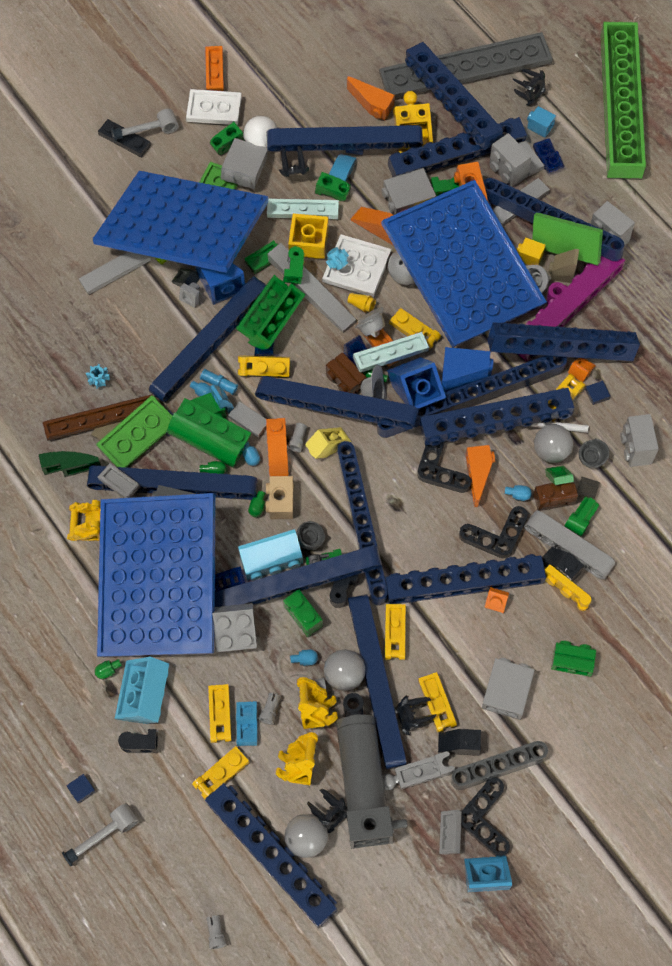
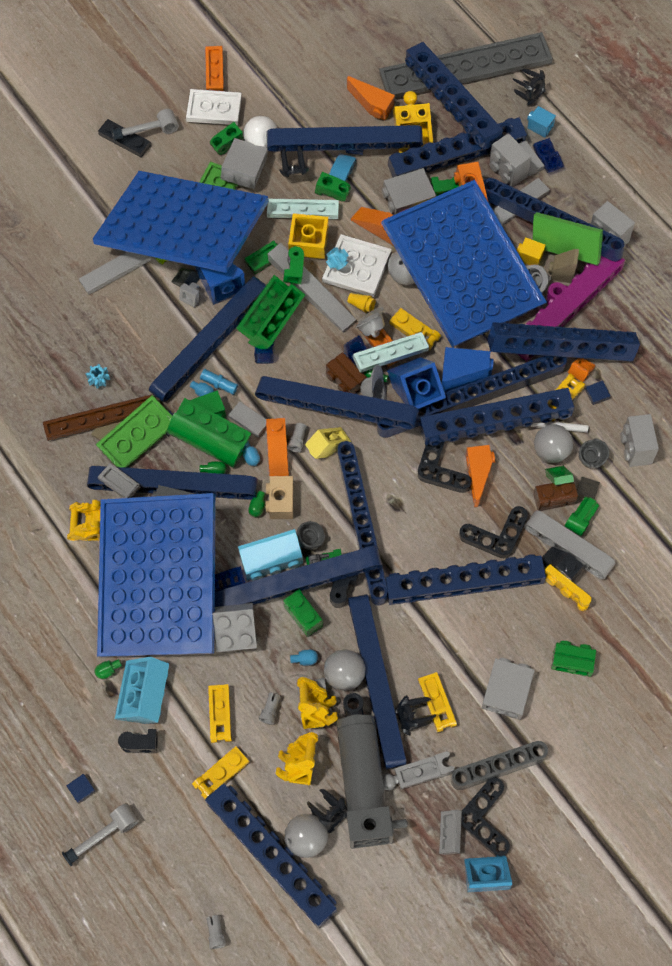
(68, 462): dark green slope -> none
(221, 398): dark azure slope -> none
(246, 723): dark azure slope -> none
(264, 366): yellow plate -> none
(395, 630): yellow plate -> none
(460, 742): black slope -> none
(496, 600): orange plate -> none
(519, 492): dark azure cylinder -> none
(622, 100): bright green brick -> none

